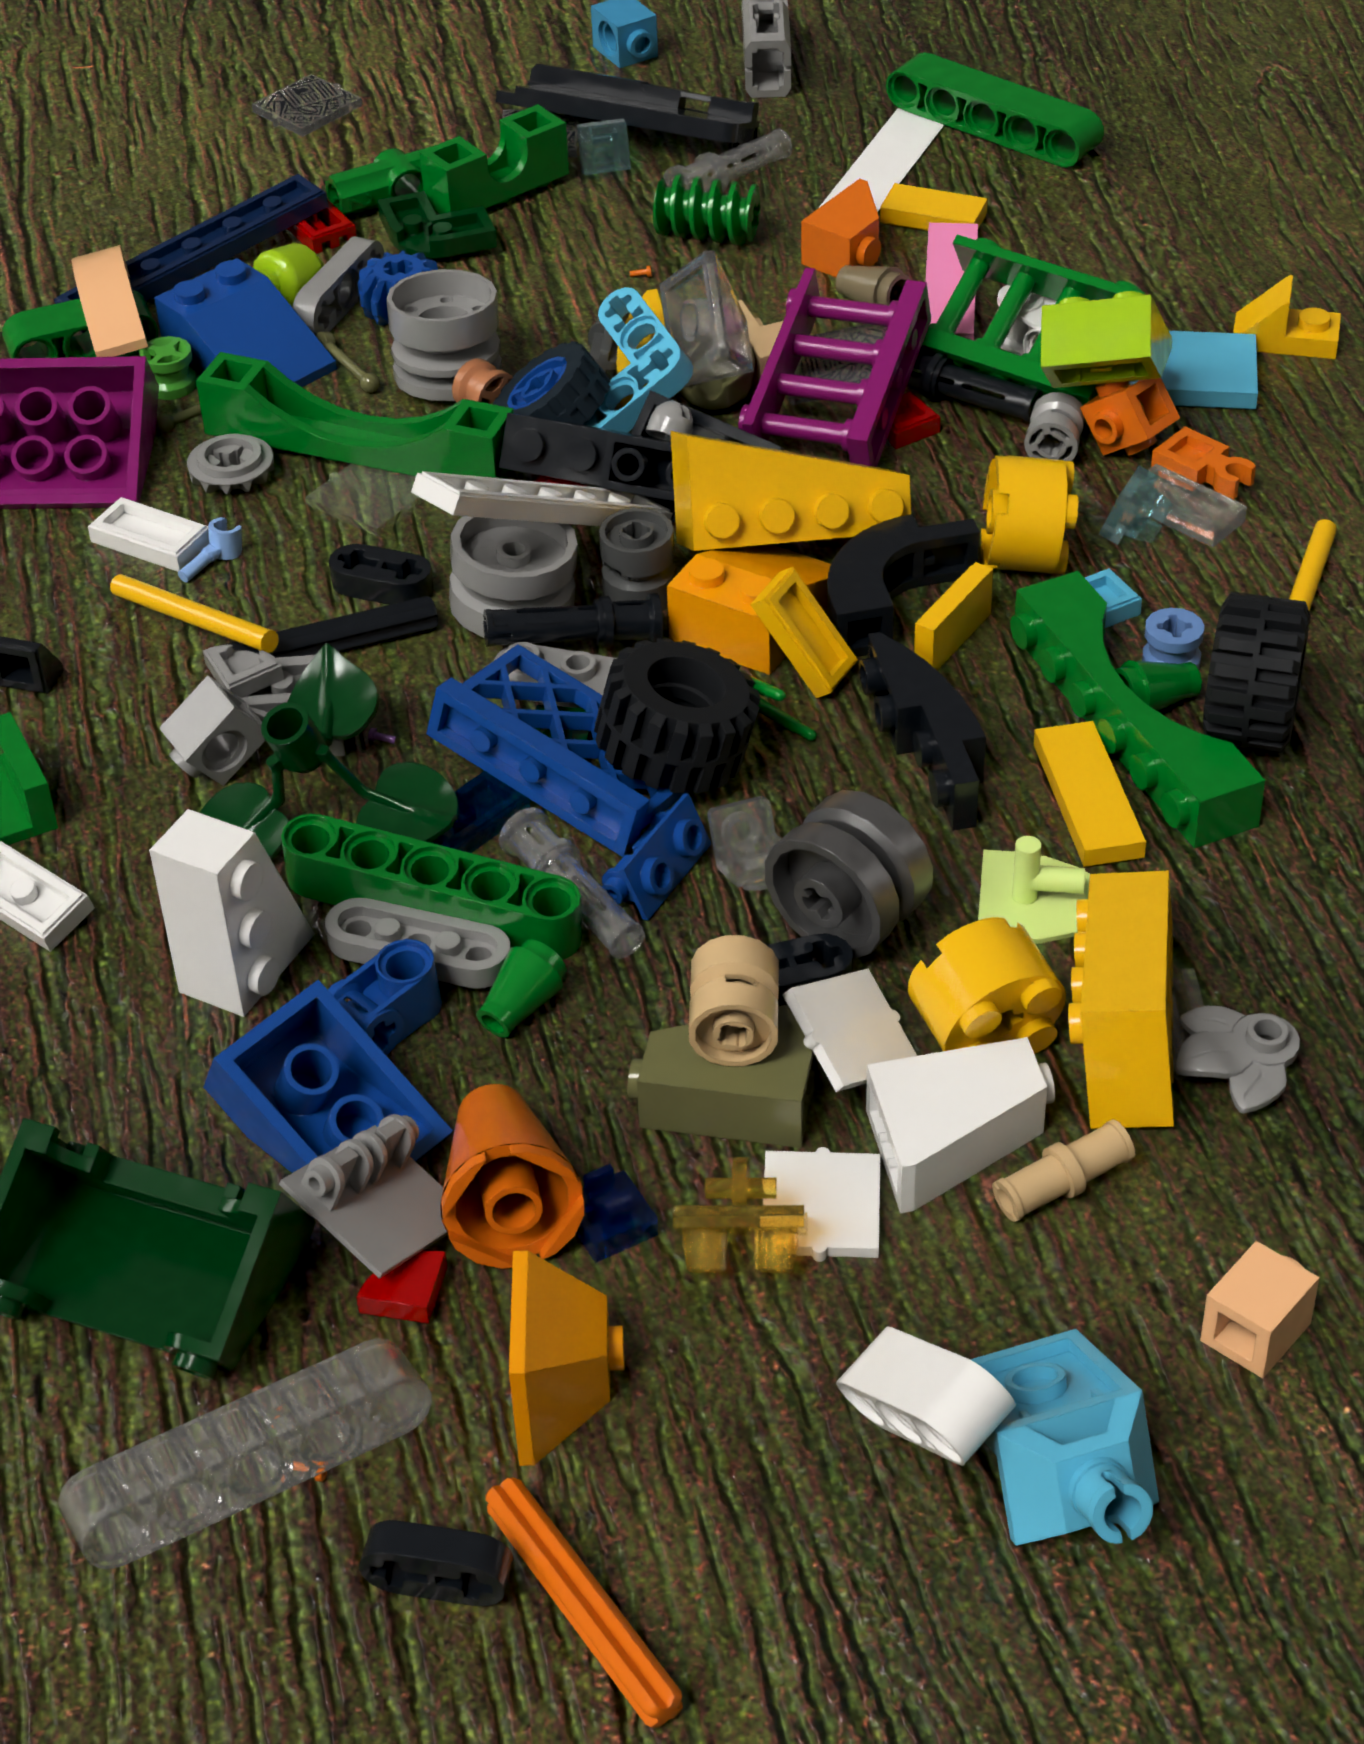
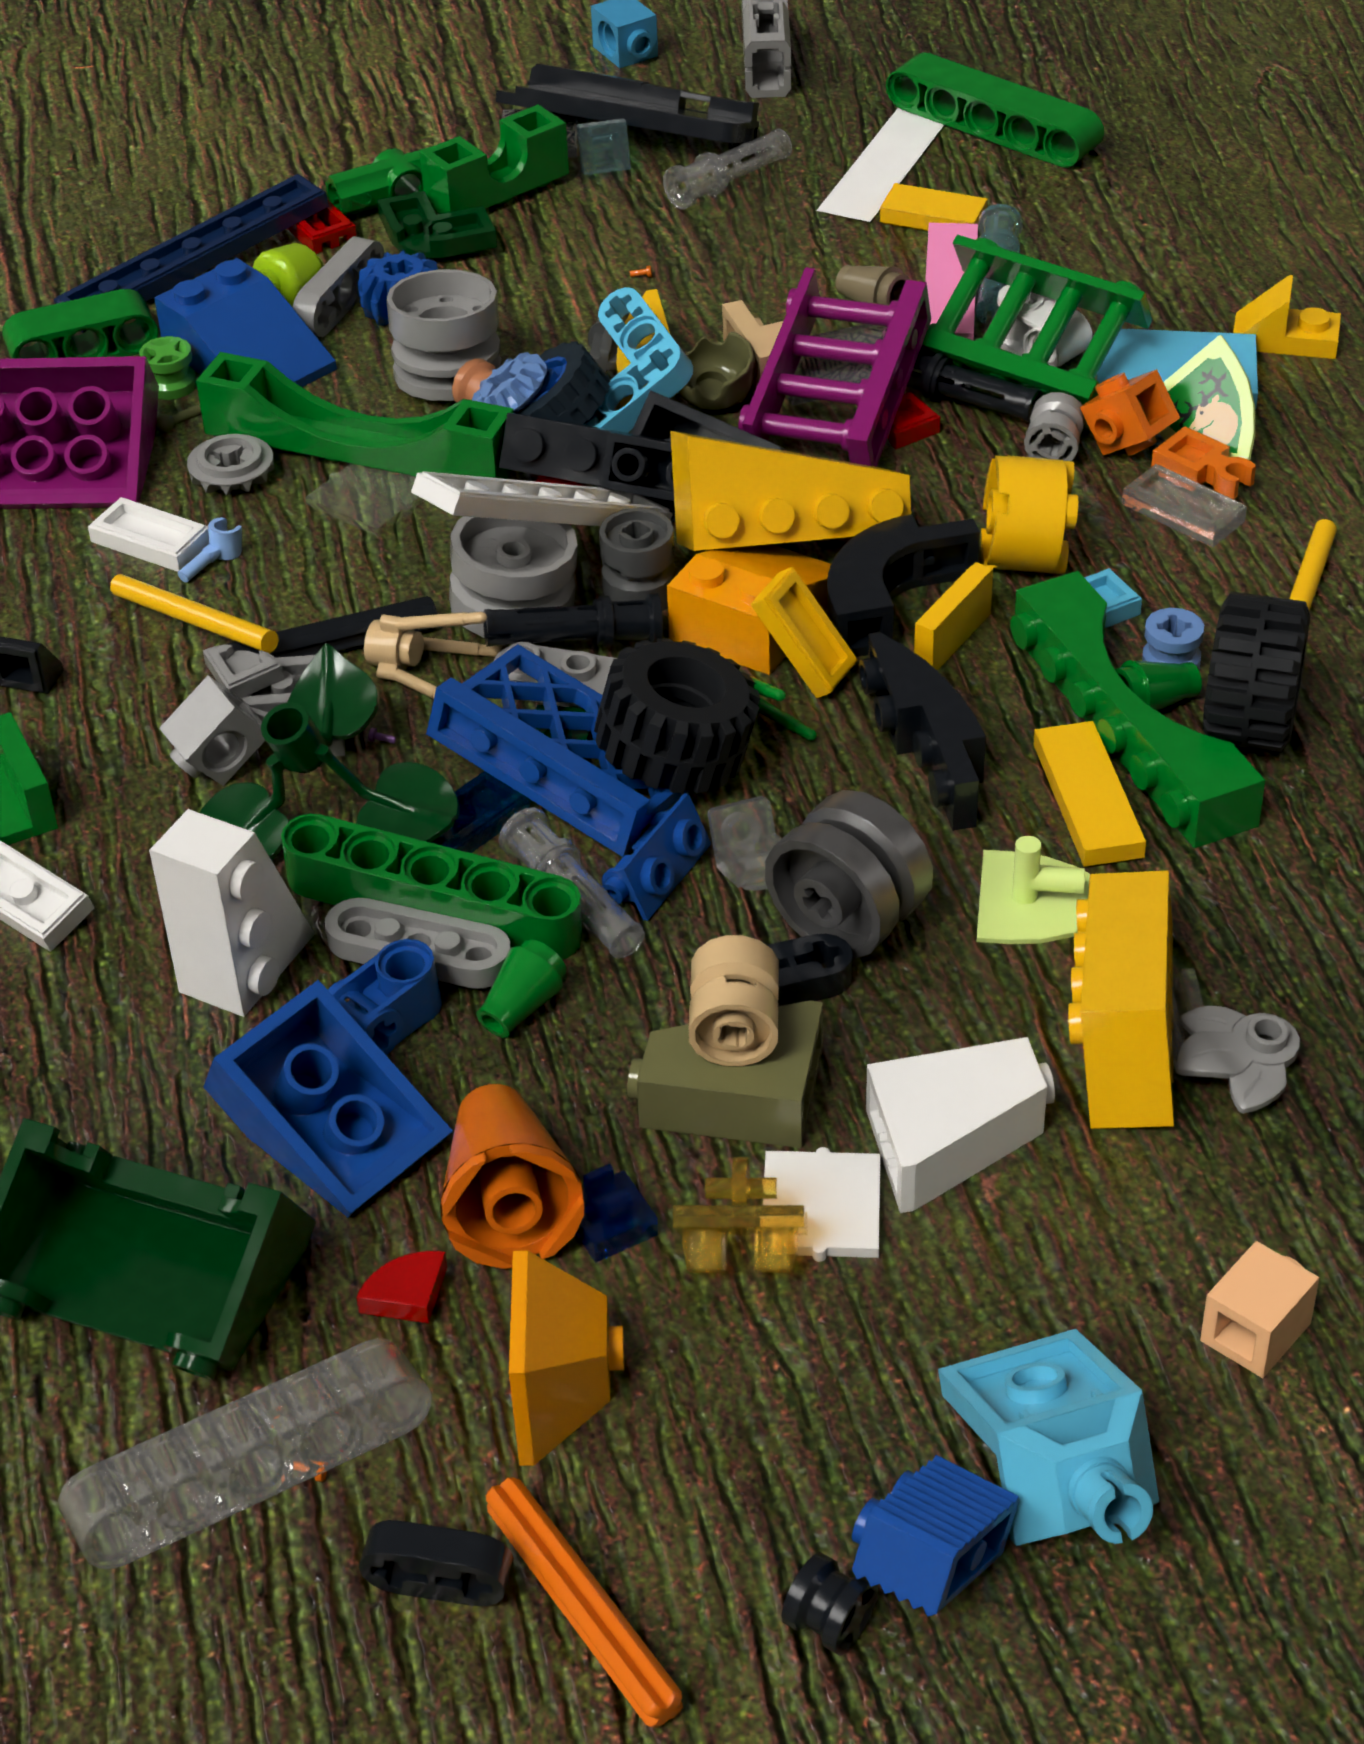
(109, 302): light nougat slope -> none
(306, 105): clear piece -> none
(368, 381): olive hinge -> none
(373, 1195): light grey hinge -> none
(380, 574): black beam -> none
(395, 645): none -> tan plant
(514, 382): none -> medium blue gear
(669, 417): light grey hinge -> none
(706, 212): green piece -> none
(706, 320): clear slope -> none
(829, 1603): none -> black wheel
(842, 231): orange slope -> none
(848, 1026): white piece -> none
(926, 1394): white beam -> none
(932, 1534): none -> blue brick
(988, 988): yellow brick -> none
(1003, 226): none -> clear light blue pin
(1063, 1170): tan pin -> none
(1103, 340): lime slope -> none
(1134, 506): clear light blue tile -> none
(1214, 398): none -> shield

